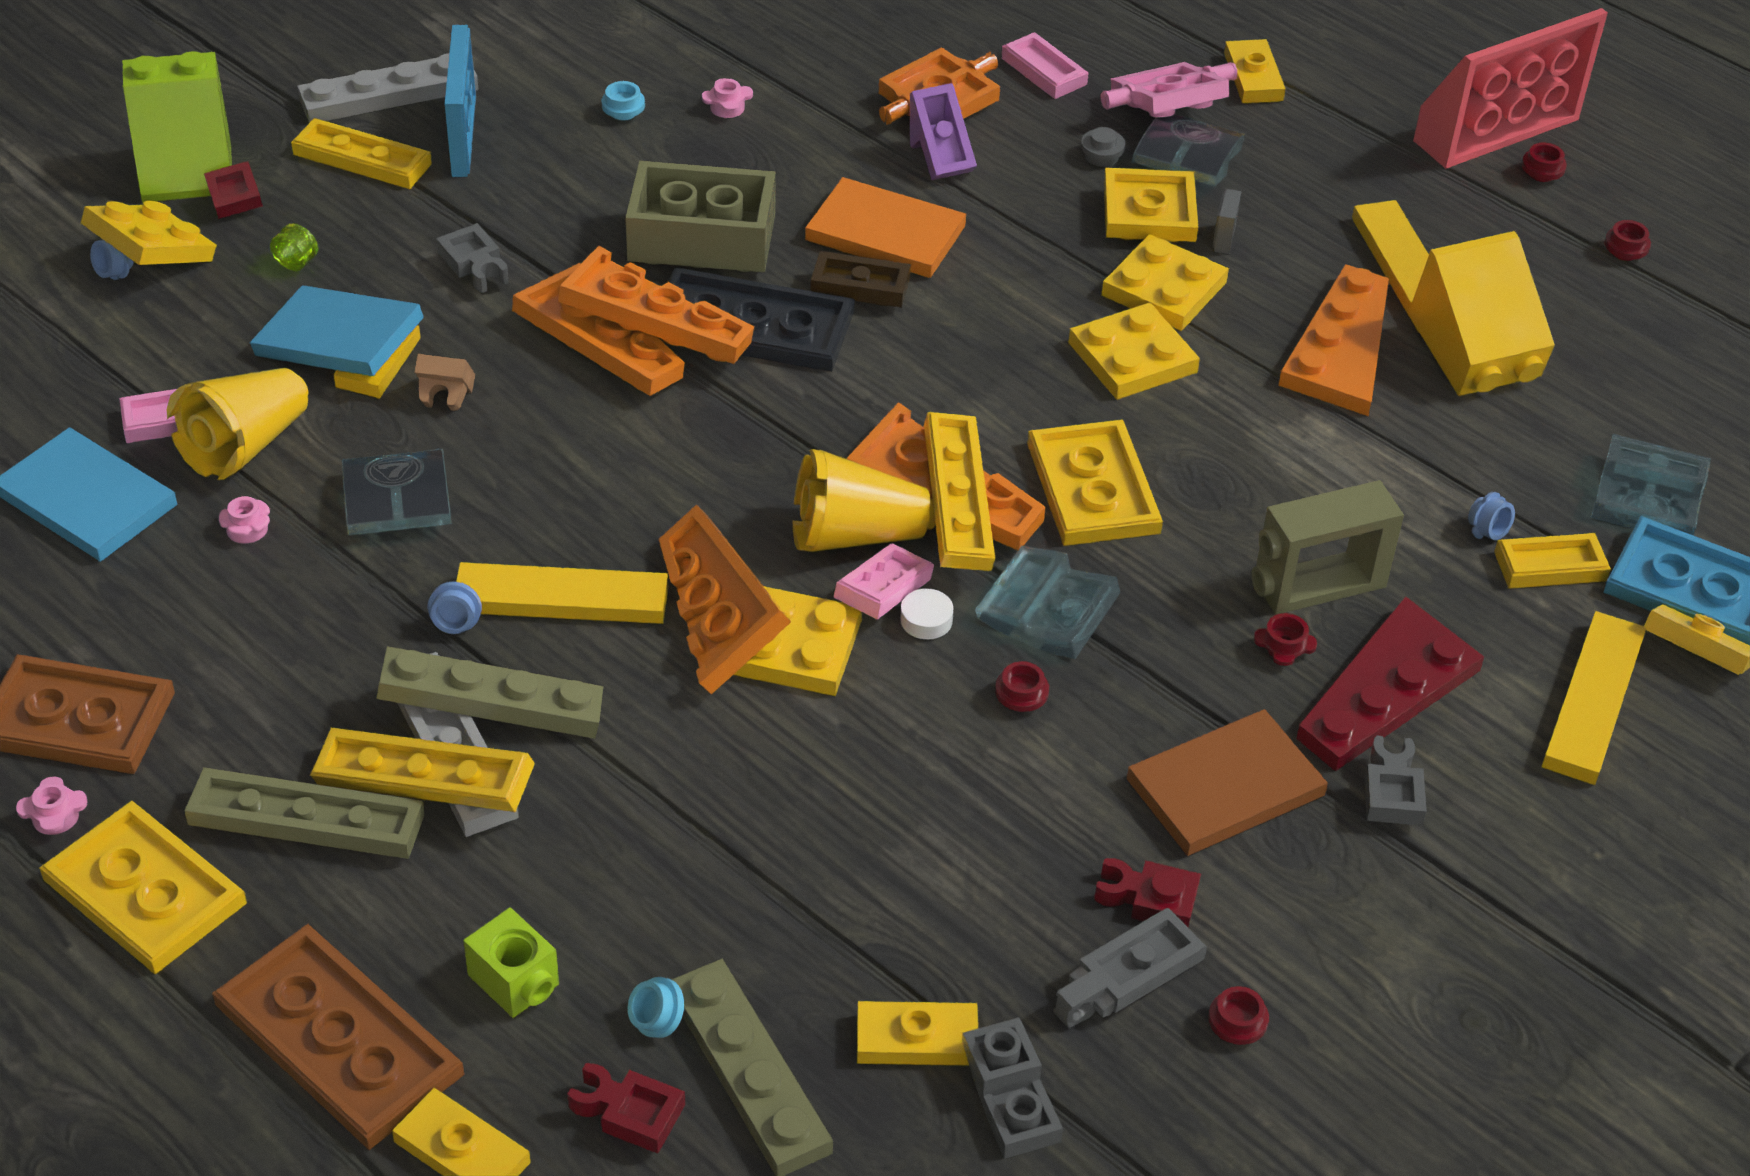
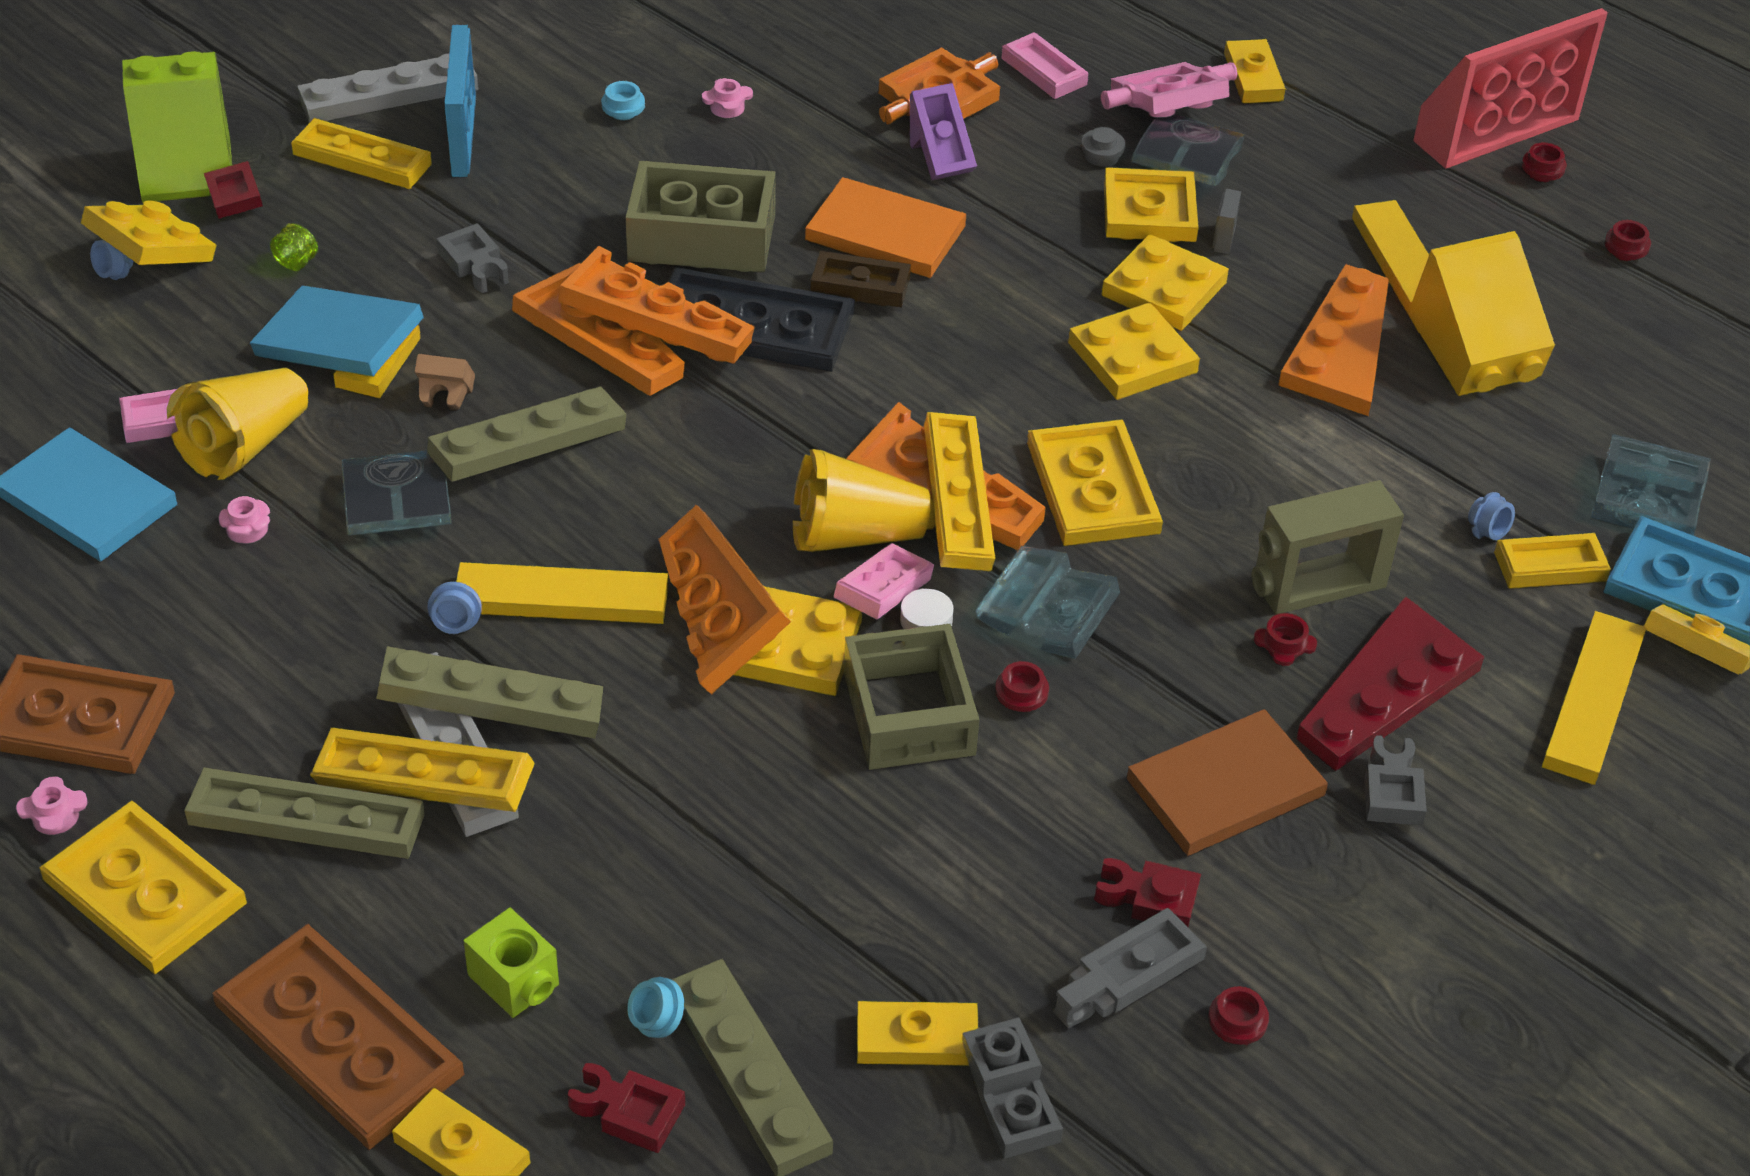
(525, 433): none -> olive plate
(915, 734): none -> olive window

